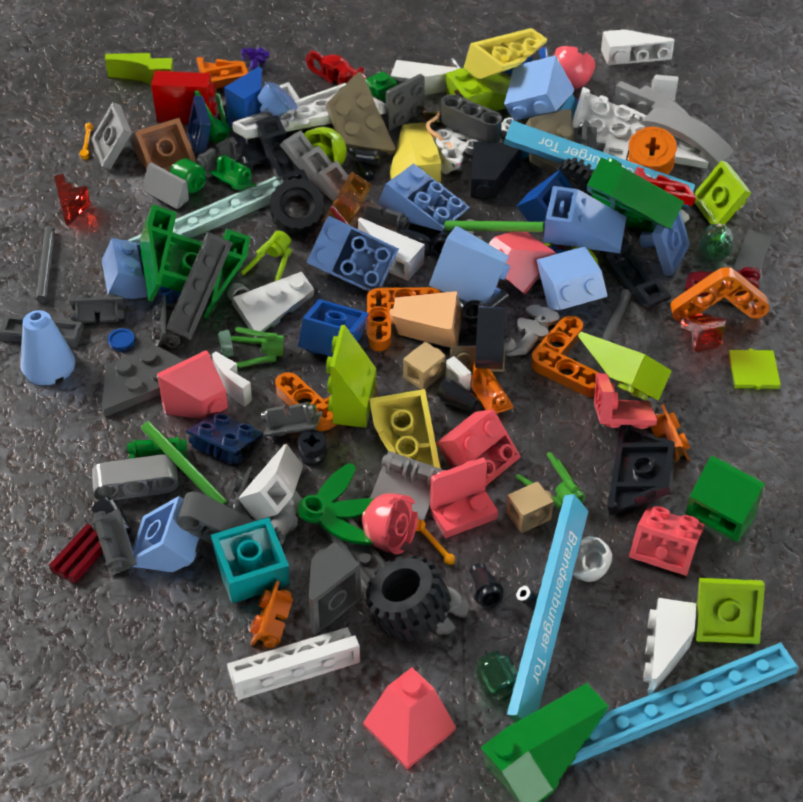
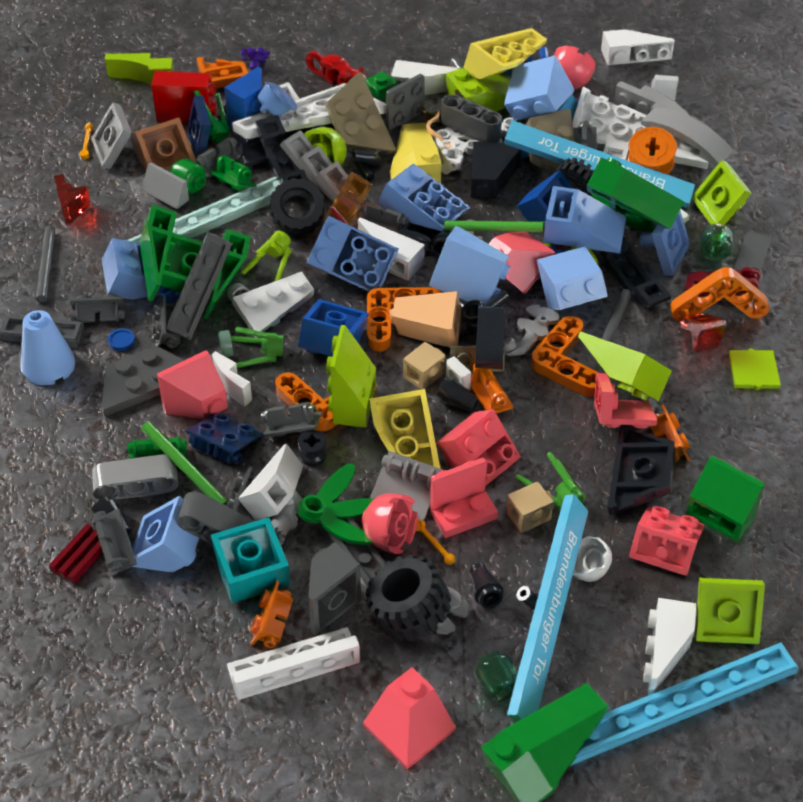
(673, 187): red wing -> none

